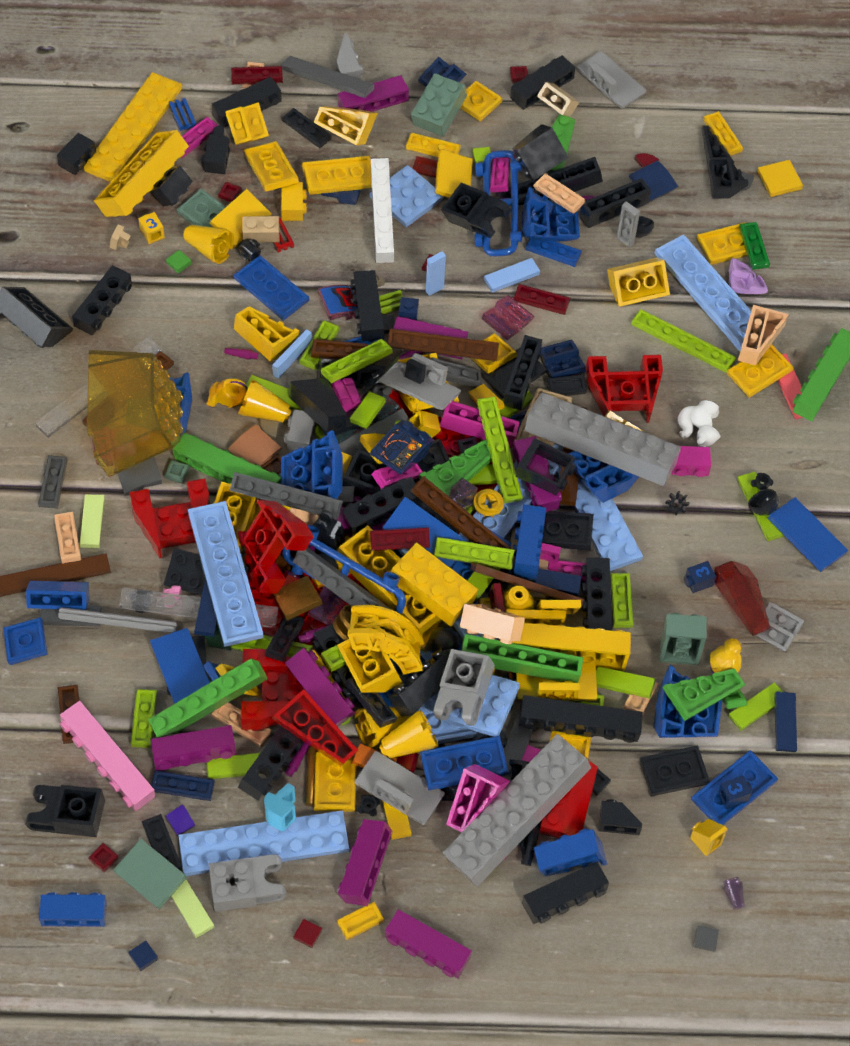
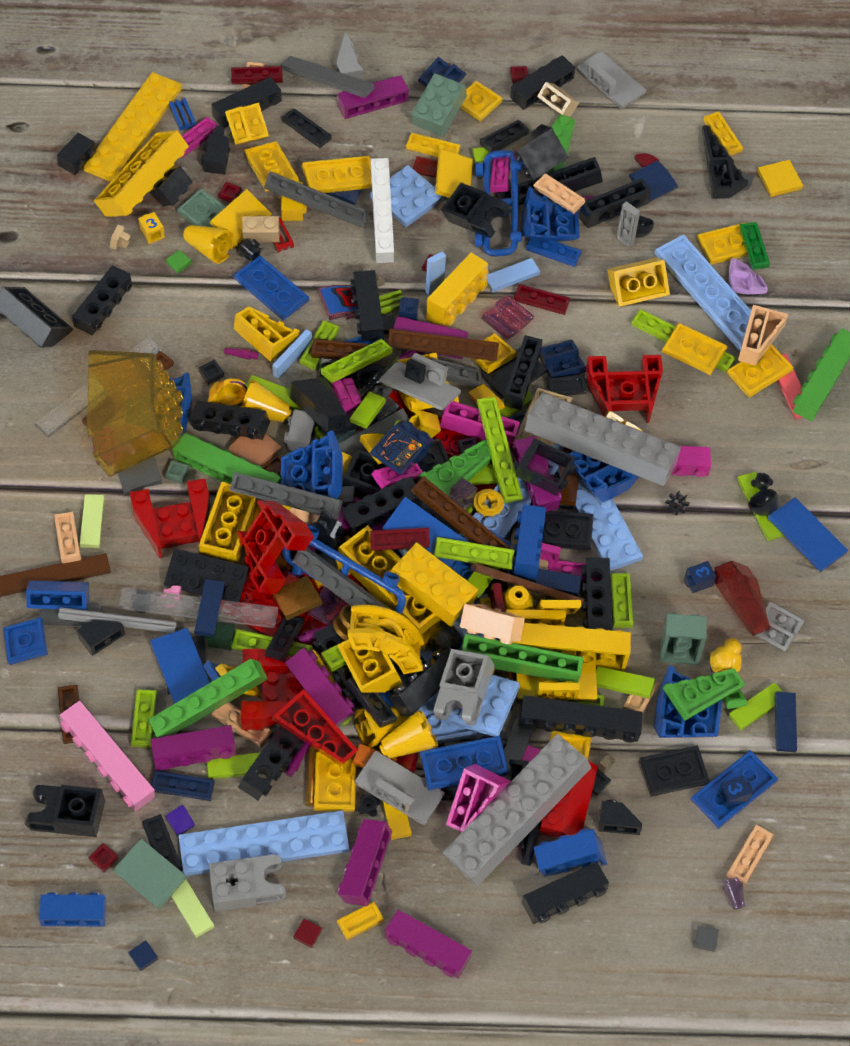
(53, 481): dark grey tile -> none
(99, 634): none -> black slope
(211, 371): none -> black plate
(225, 574): light blue plate -> none
(229, 420): none -> black brick
(280, 807): medium azure brick -> none
(316, 199): none -> dark grey plate
(347, 123): yellow wedge -> none
(457, 291): none -> yellow brick
(504, 136): none -> black tile
(606, 763): none -> dark tan tile
(694, 349): none -> yellow tile
(701, 417): white animal -> none
(708, 835): yellow slope -> none
(750, 854): none -> light nougat tile

